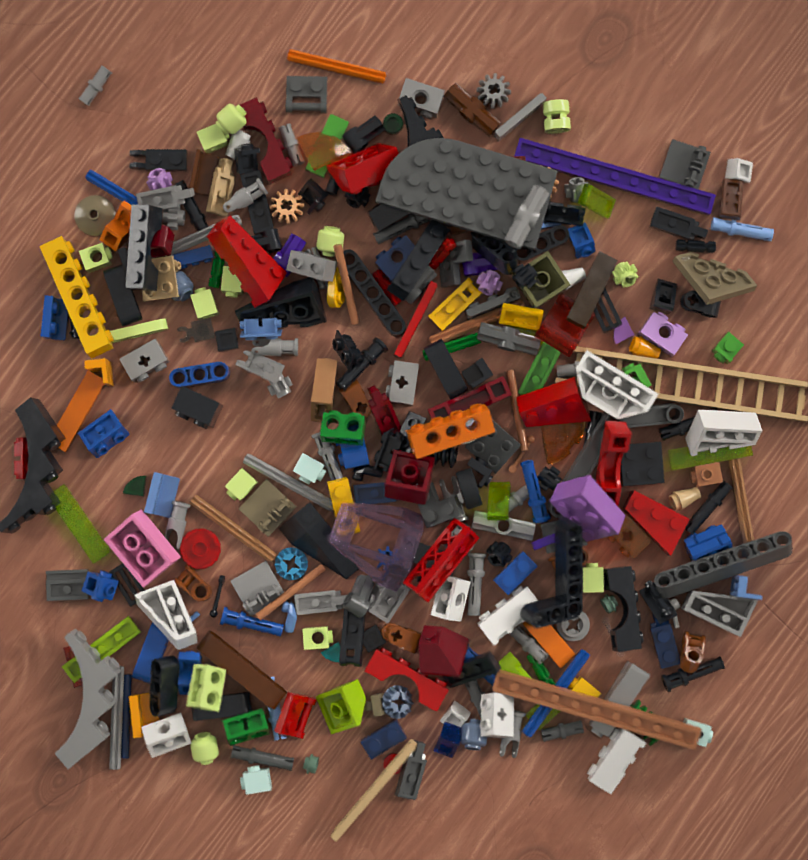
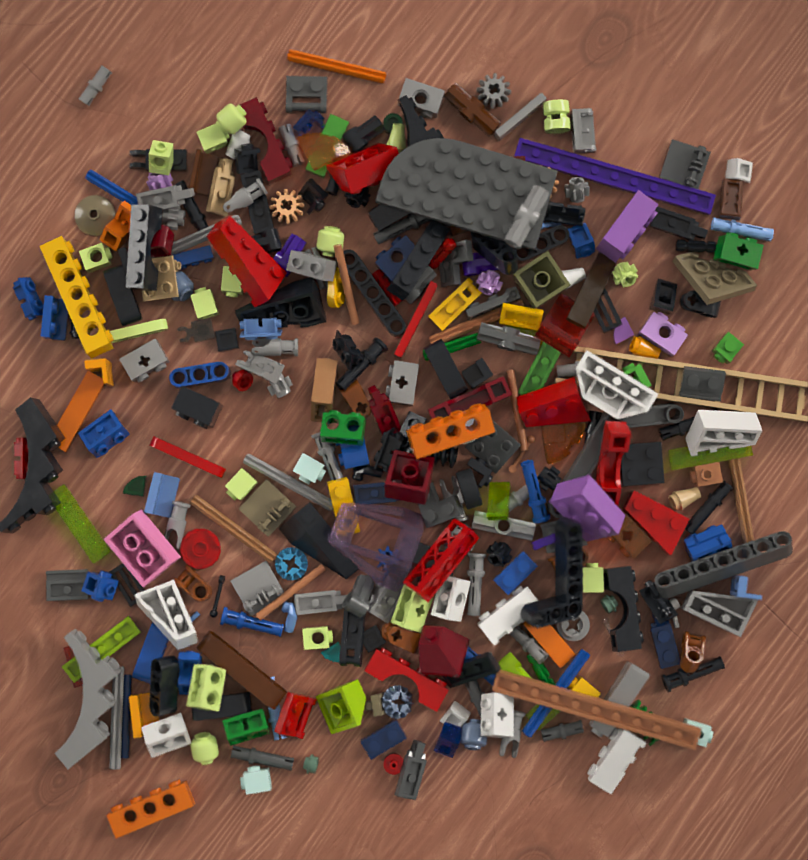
(26, 289): none -> blue hinge
(122, 825): none -> orange brick
(161, 157): none -> yellowish green brick
(187, 457): none -> red beam
(216, 271): green axle -> none
(242, 380): none -> red tile
(305, 122): none -> clear blue bracket
(373, 789): tan tile -> none
(397, 137): none -> yellowish green cone
(411, 610): none -> yellowish green brick
(525, 276): black gear -> none
(582, 130): none -> light grey hinge
(596, 201): clear neon green tile -> none
(628, 227): none -> medium lavender brick
(702, 383): none -> dark grey plate
(727, 251): none -> green brick

